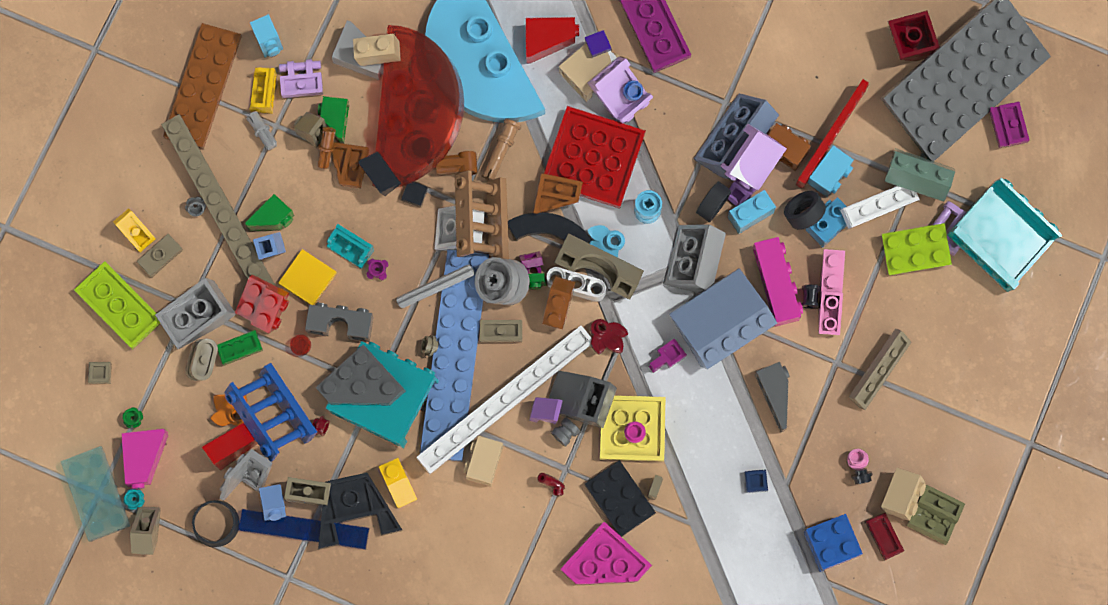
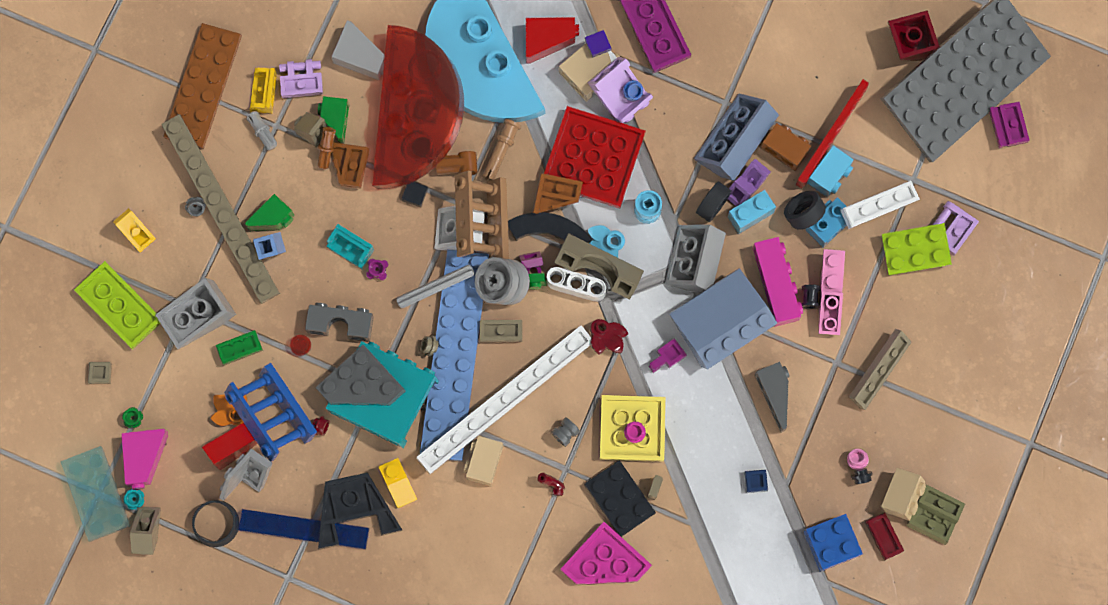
(160, 255): dark tan plate -> none
(201, 359): dark tan brick -> none
(262, 304): plate -> none
(266, 36): medium azure brick -> none
(272, 502): medium blue brick -> none
(307, 277): yellow tile -> none
(307, 491): dark tan slope -> none
(376, 49): tan brick -> none
(379, 173): black slope -> none
(545, 410): medium lavender slope -> none
(558, 302): dark orange brick -> none
(583, 397): dark grey slope -> none
(754, 159): lavender panel -> none
(920, 175): sand green slope -> none
(1004, 233): panel -> none

